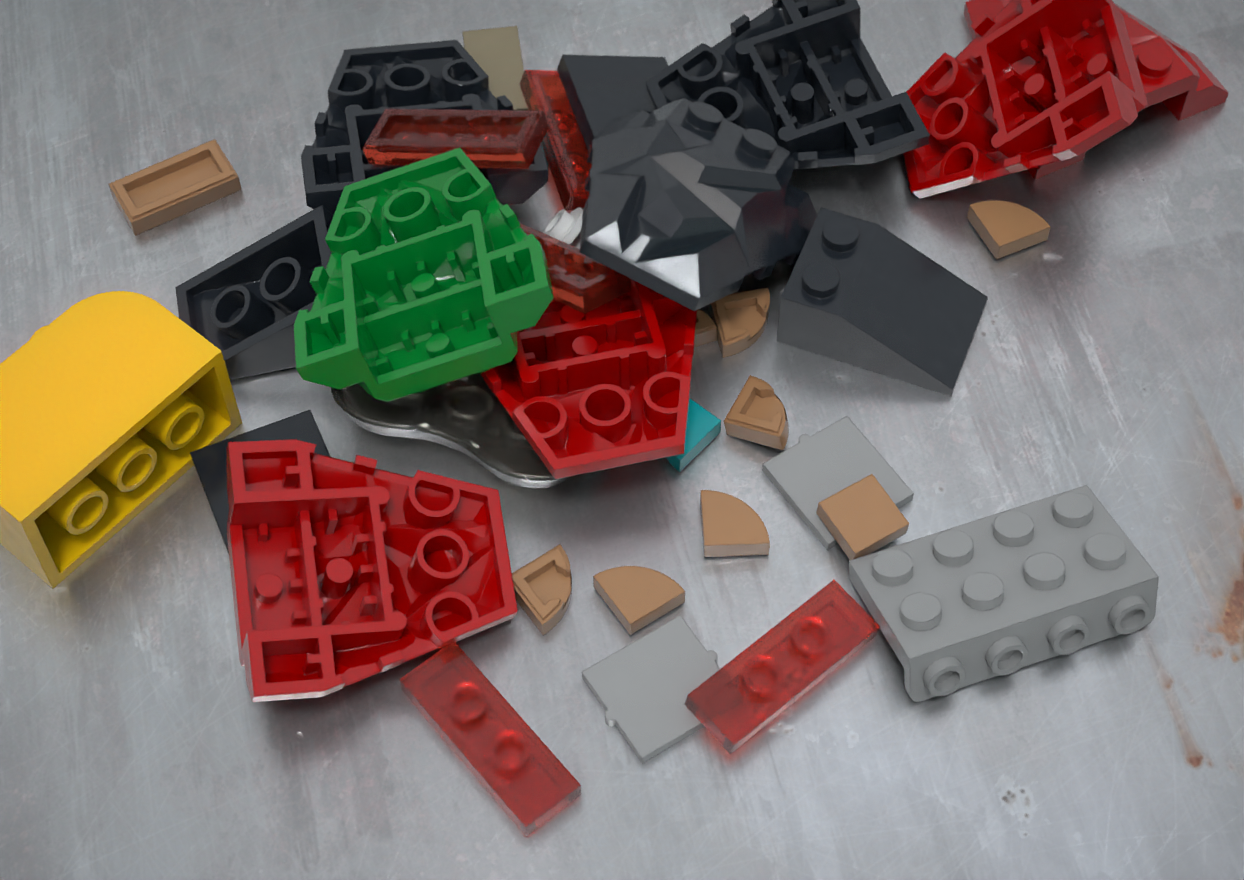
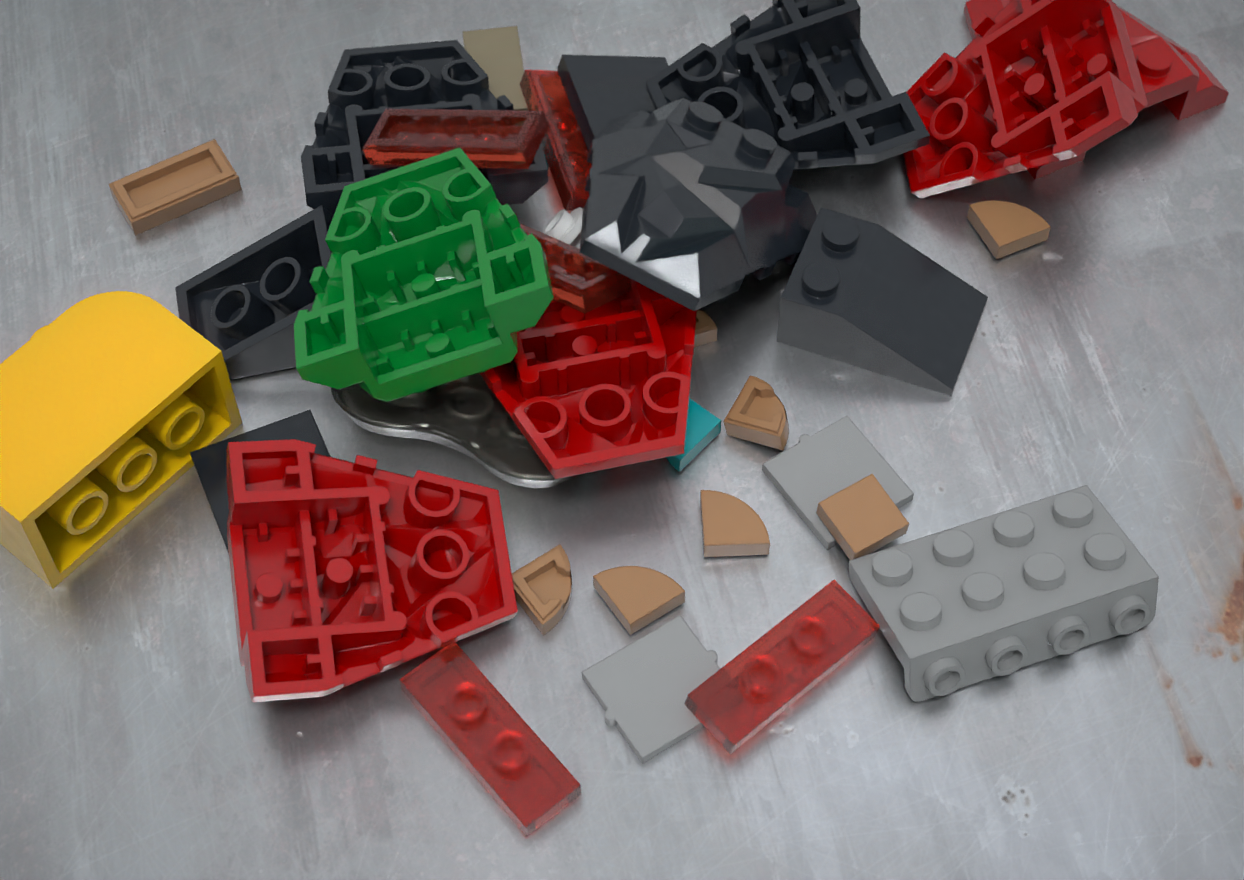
(740, 319): medium nougat tile -> none

